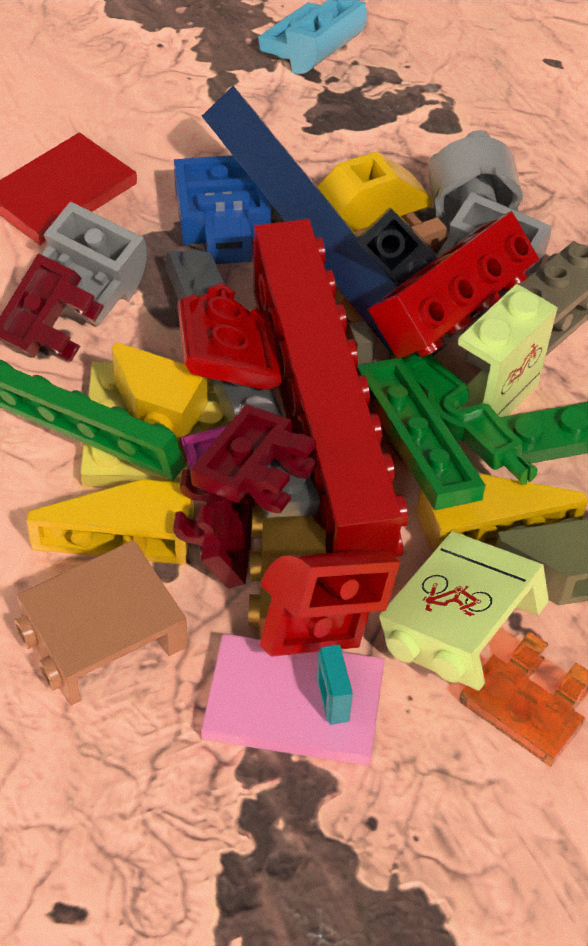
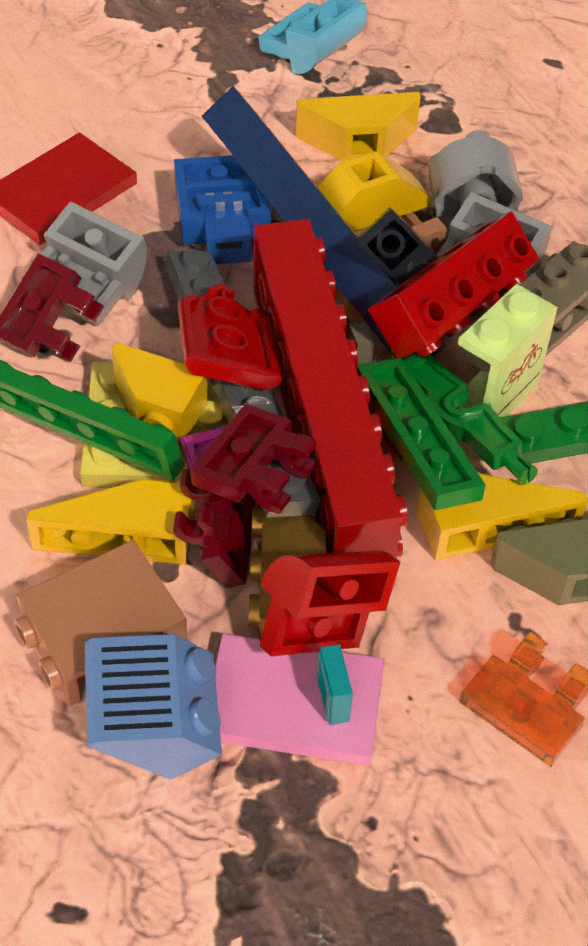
(152, 702): none -> medium blue slope
(358, 123): none -> yellow slope
(459, 605): yellowish green panel -> none

